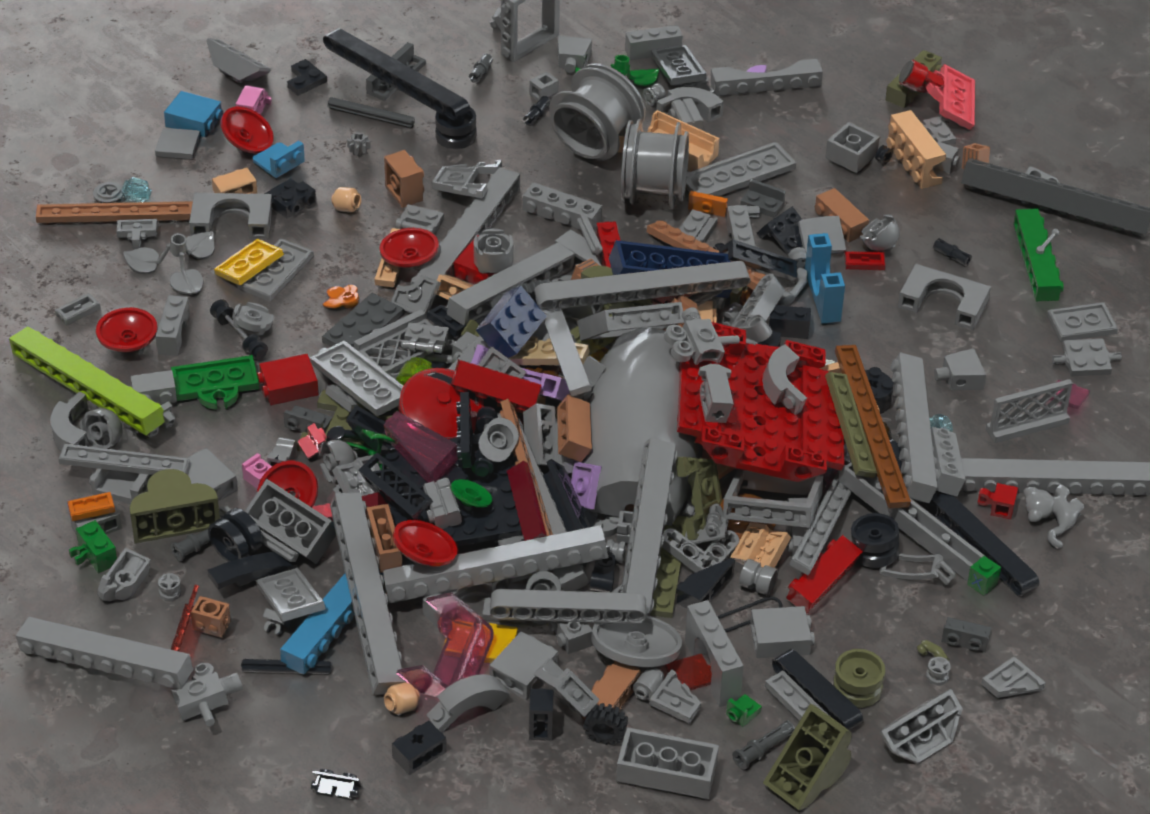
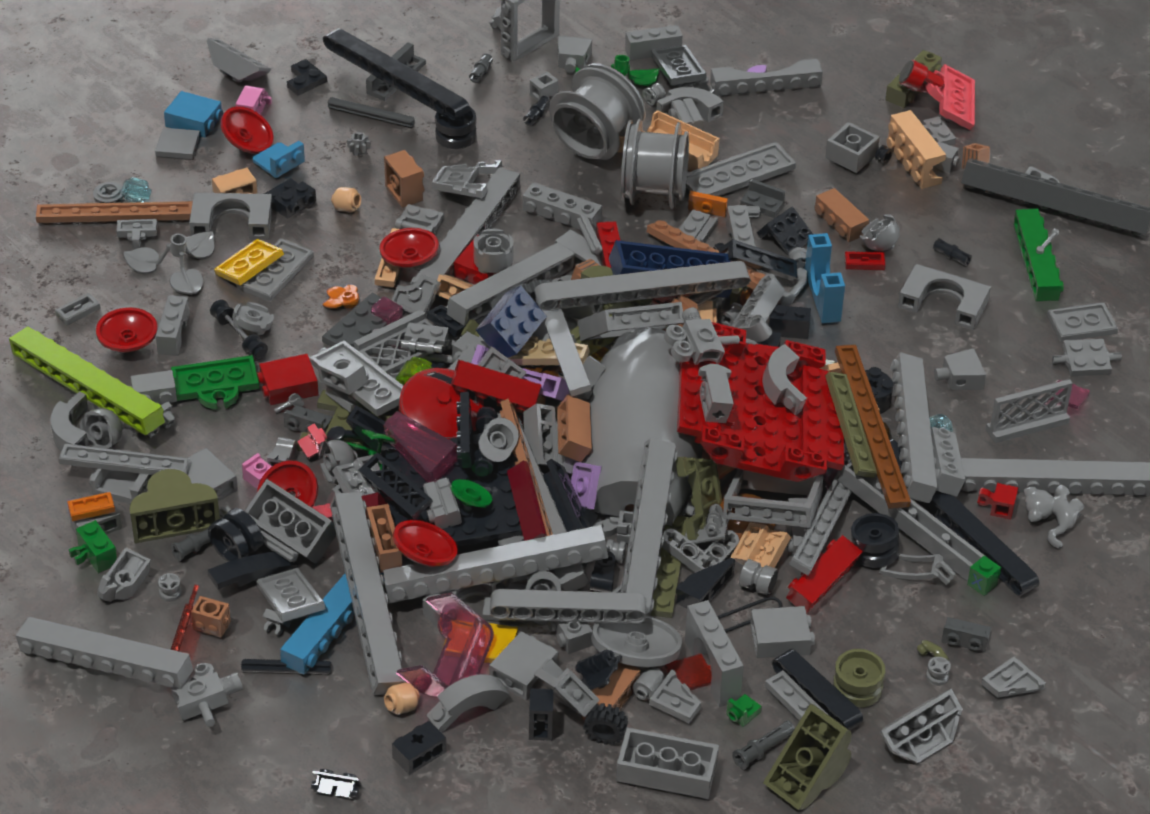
(294, 399): none -> light grey hand
(342, 373): none -> light grey brick
(387, 310): none -> clear pink bracket
(598, 669): none -> black hinge
(823, 225): light grey slope -> none

